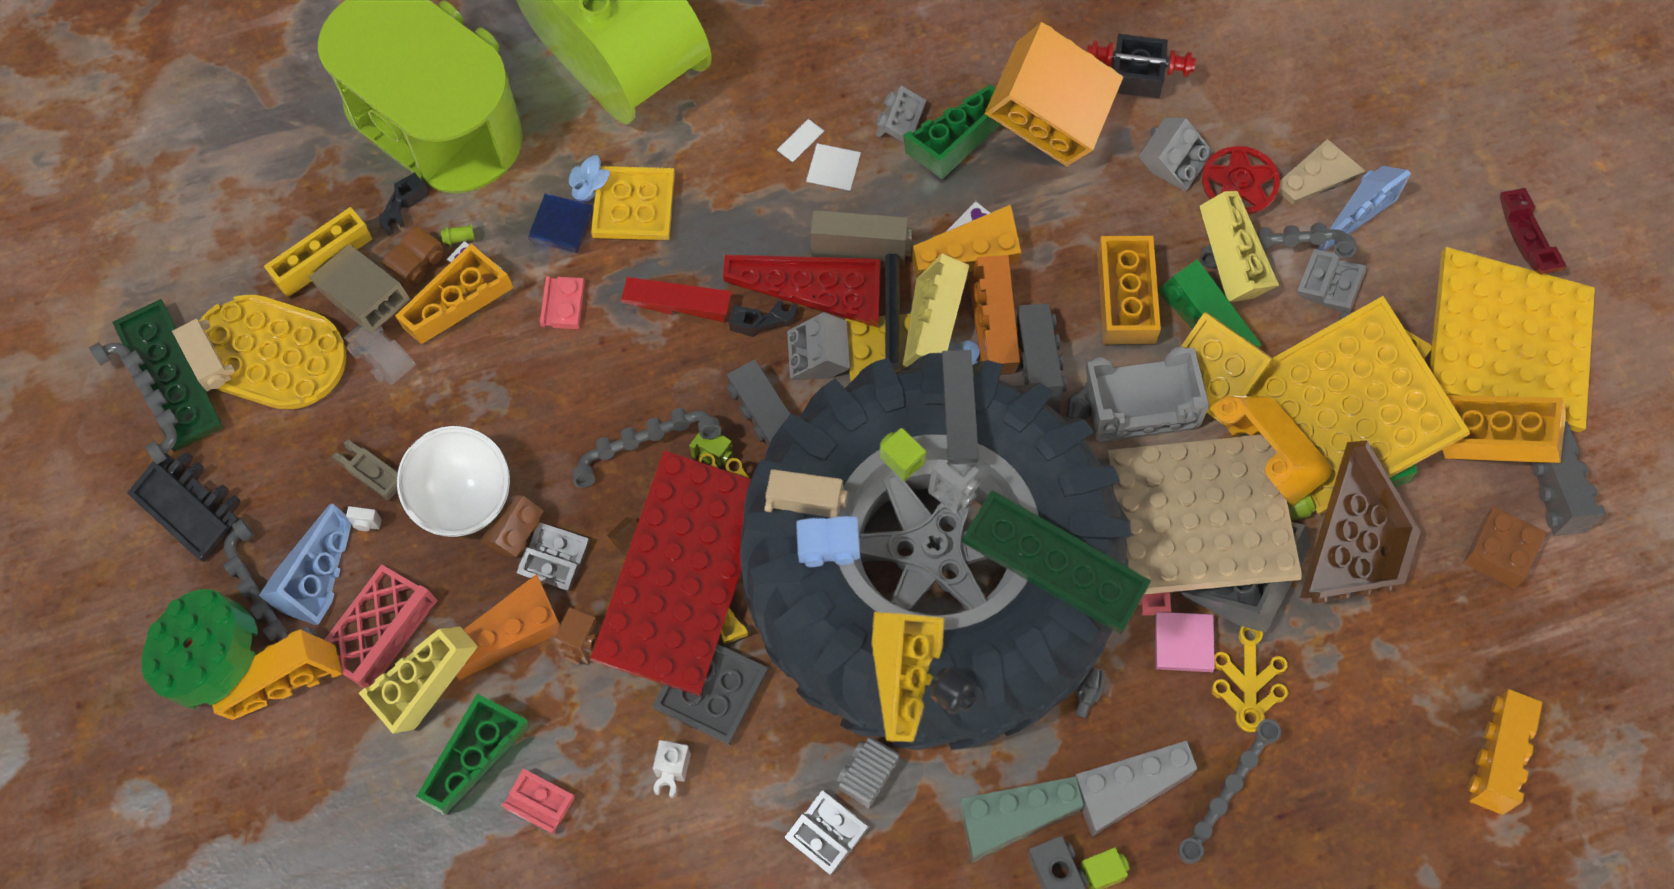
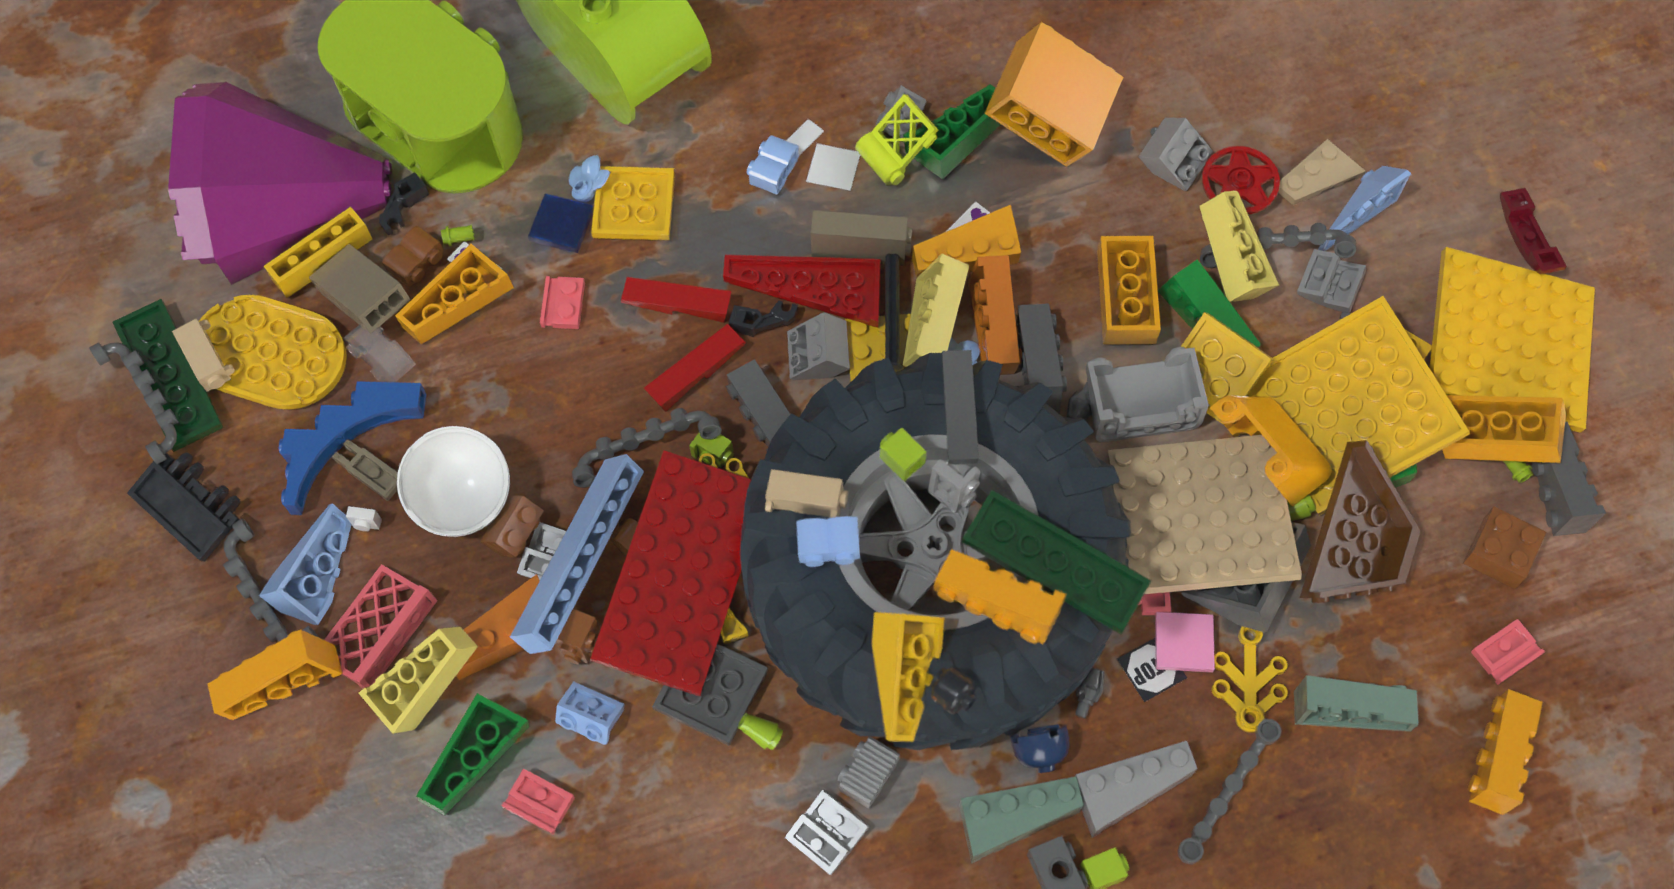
(198, 648): green piece -> none
(260, 178): none -> magenta piece
(310, 450): none -> blue arch
(577, 555): none -> light blue brick
(588, 712): none -> light blue bracket
(670, 765): white brick -> none
(694, 366): none -> red slope
(761, 731): none -> lime cone
(773, 164): none -> light blue brick
(884, 156): none -> neon yellow piece
(999, 596): none -> light orange wedge
(1041, 747): none -> dark blue cylinder
(1142, 63): black brick -> none
(1142, 671): none -> sticker
(1354, 705): none -> sand green wedge
(1507, 651): none -> coral plate
(1520, 470): none -> lime pin

